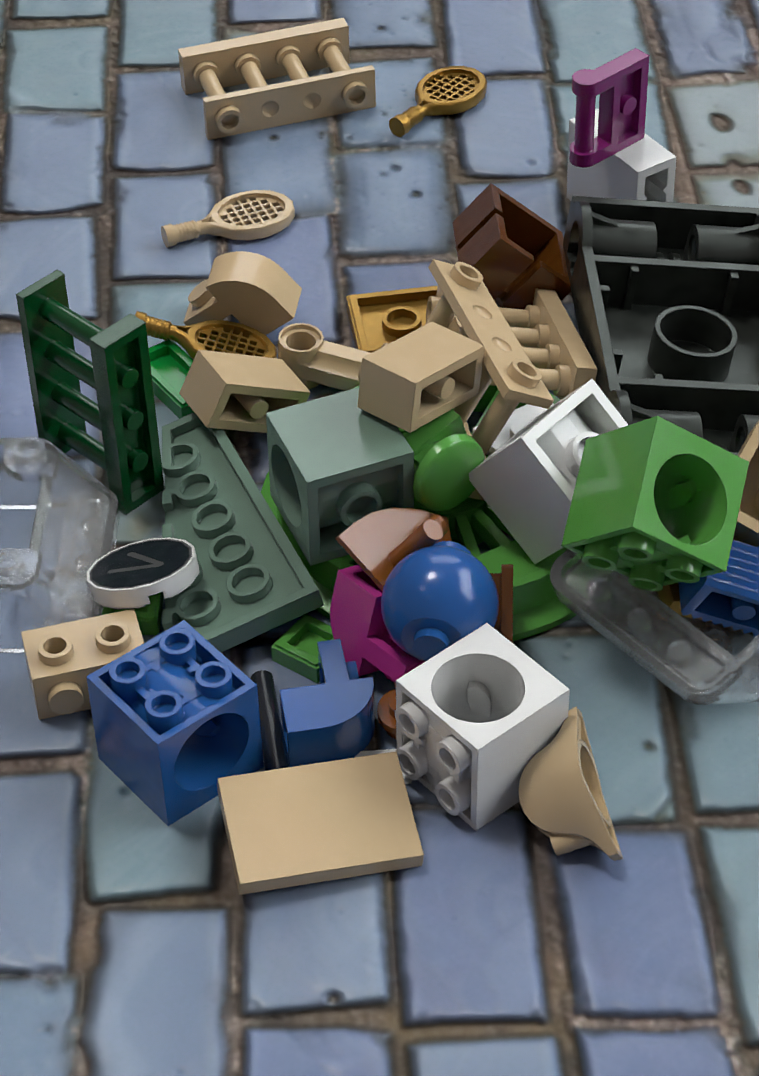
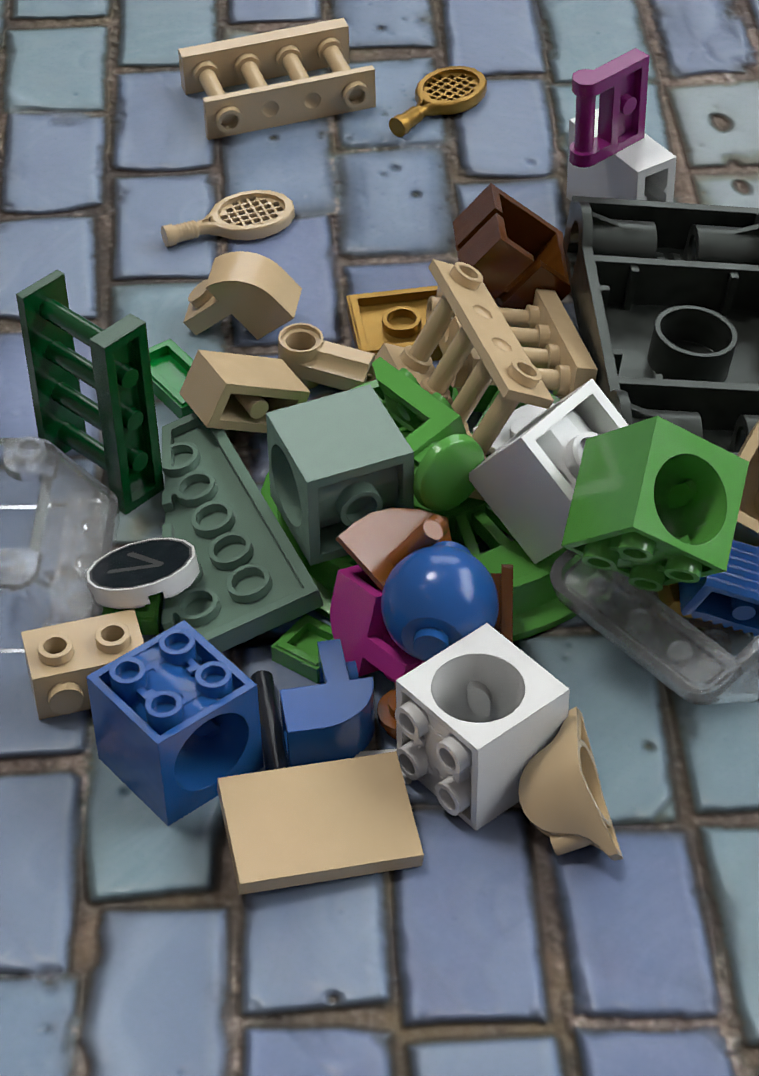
(190, 336): pearl gold piece -> none
(420, 376): tan brick -> none

